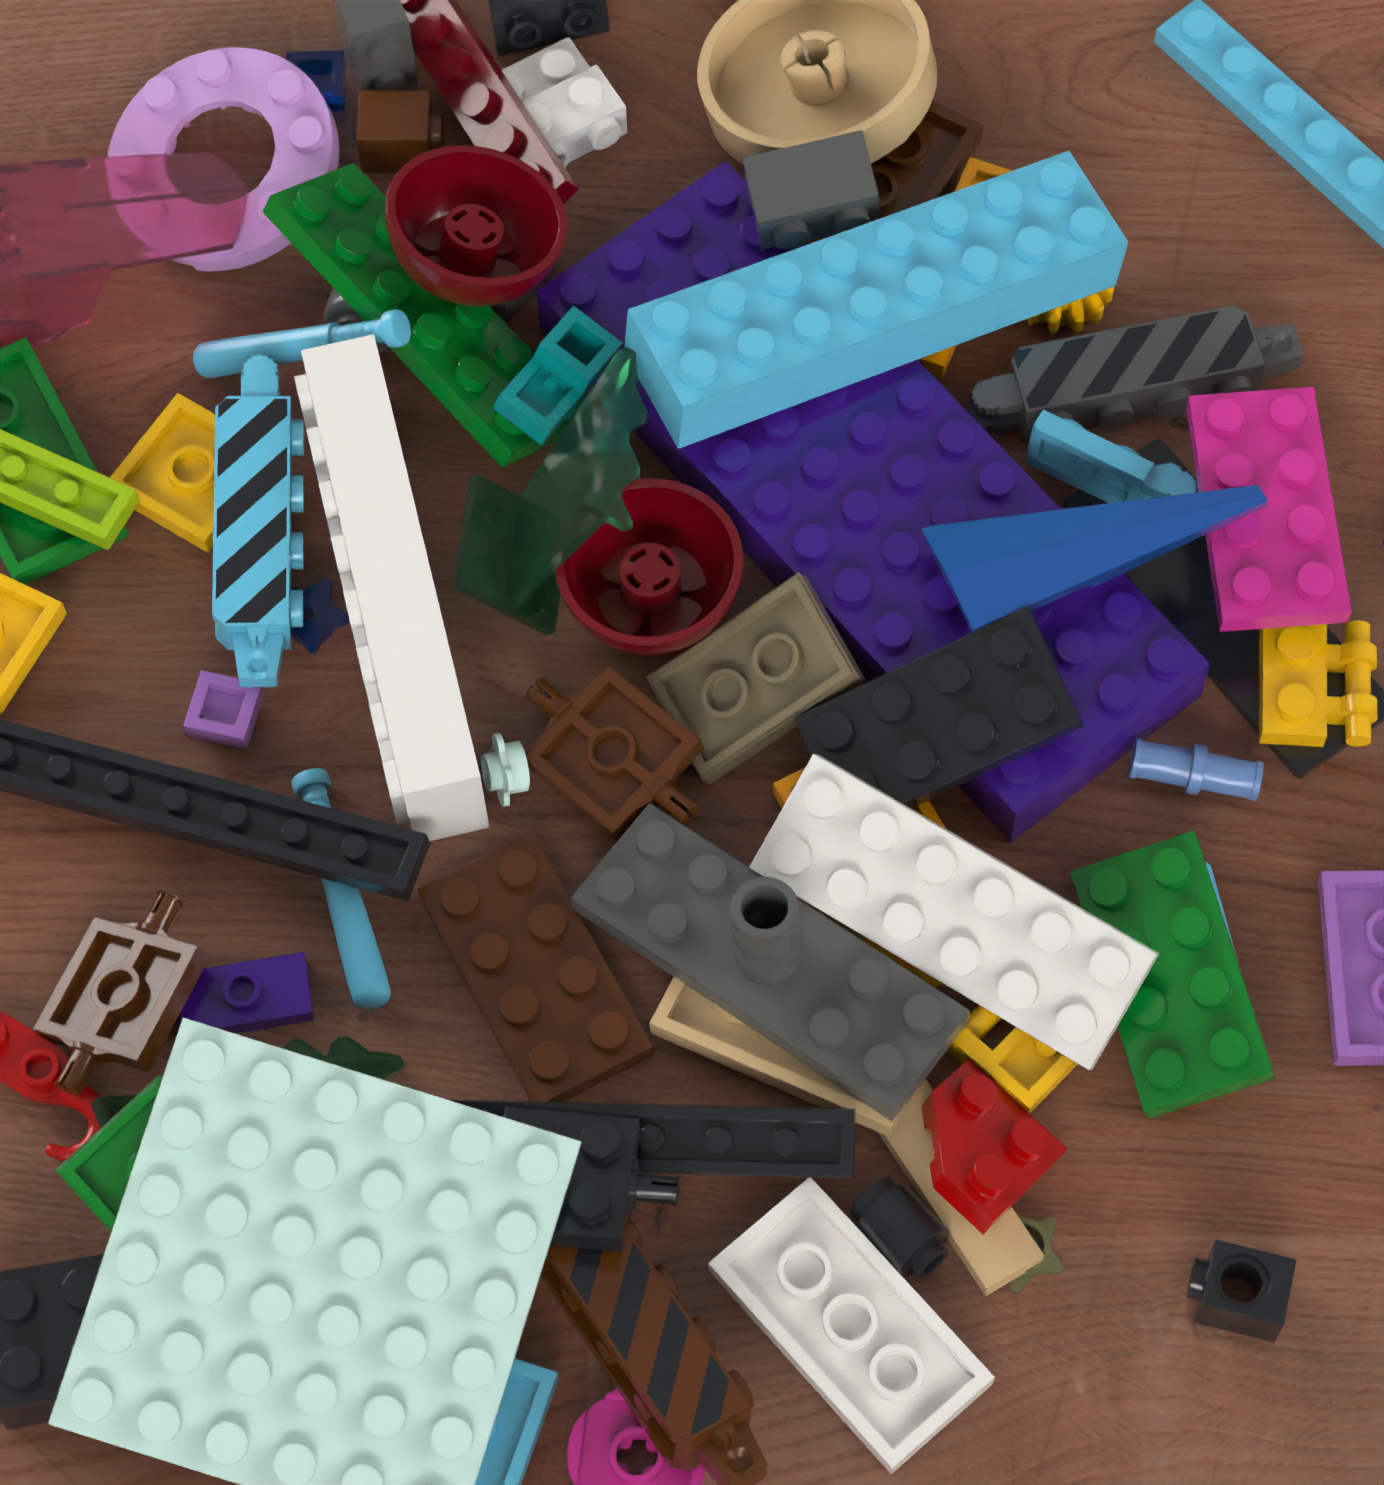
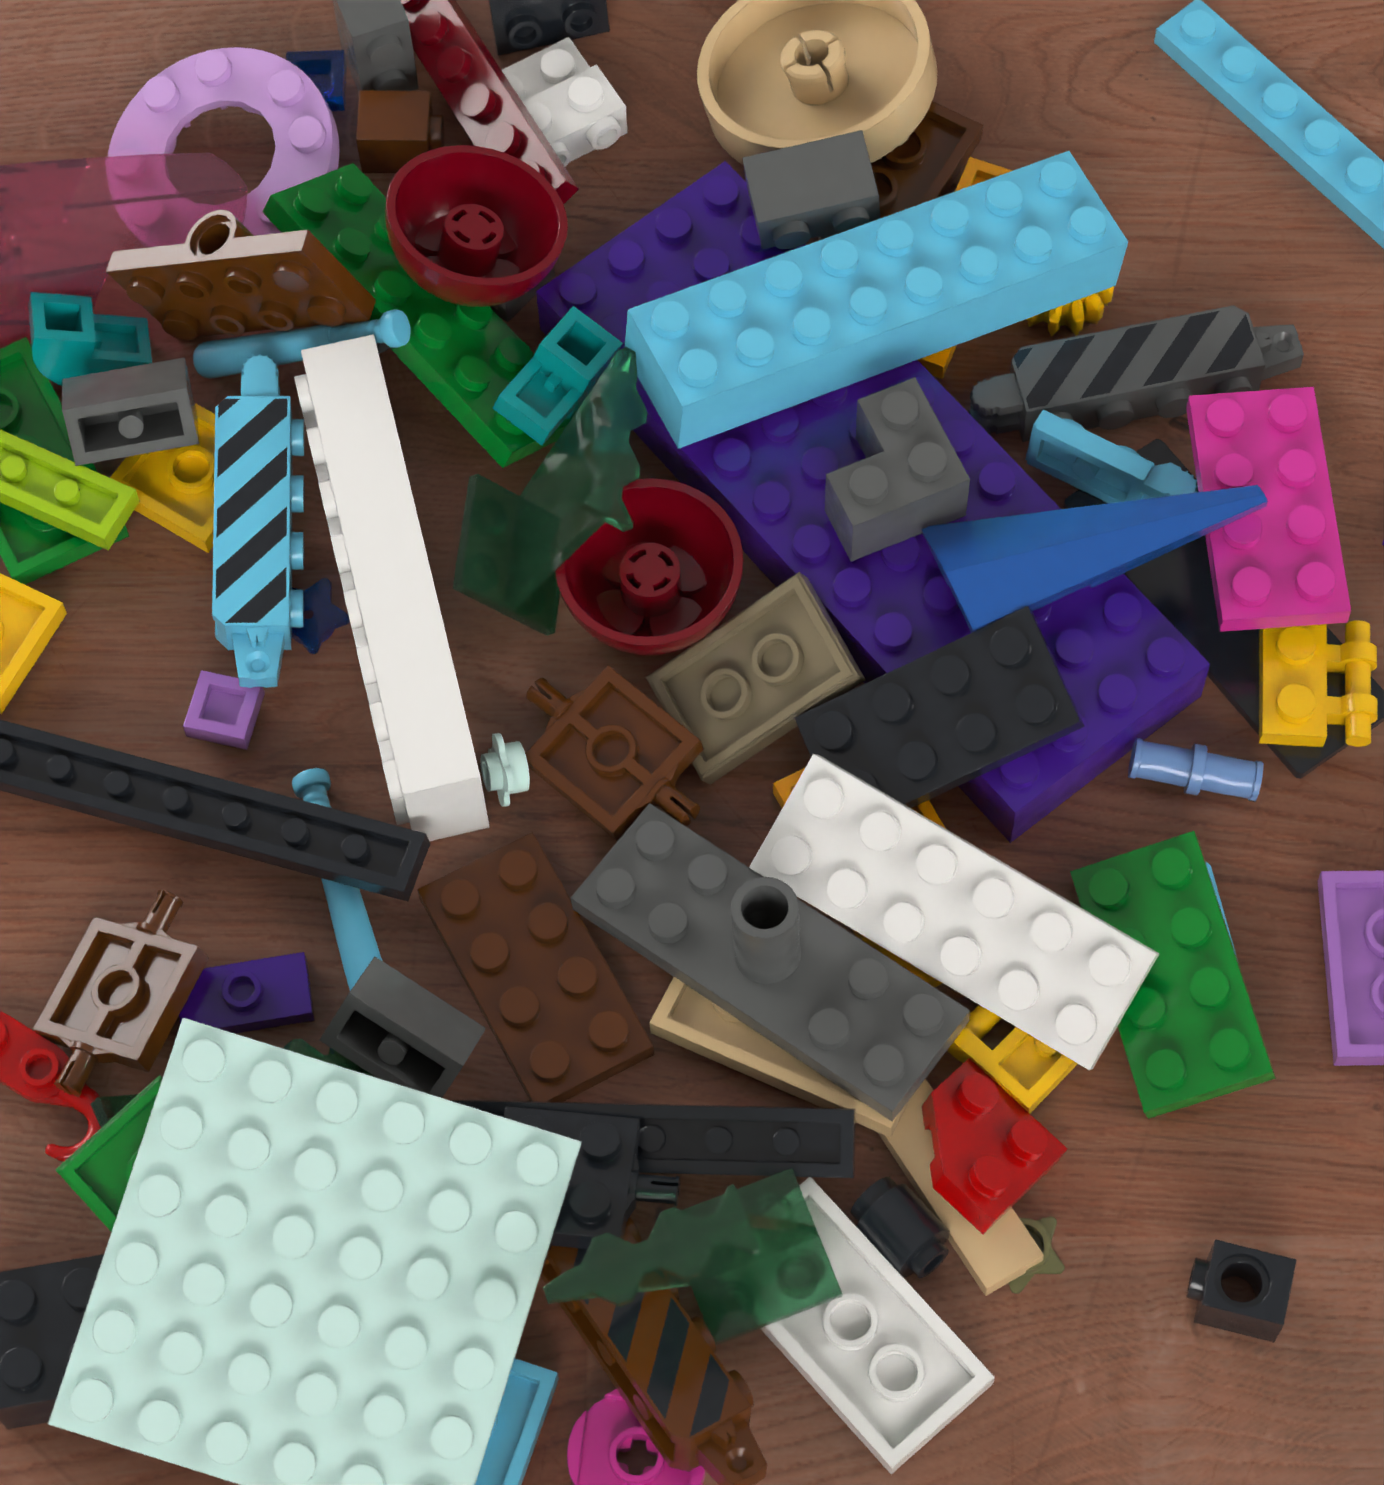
(76, 342): none -> teal brick
(129, 411): none -> dark grey brick
(240, 281): none -> reddish brown plate
(402, 1031): none -> dark grey brick
(742, 1253): none -> clear green piece
(905, 479): none -> dark grey brick

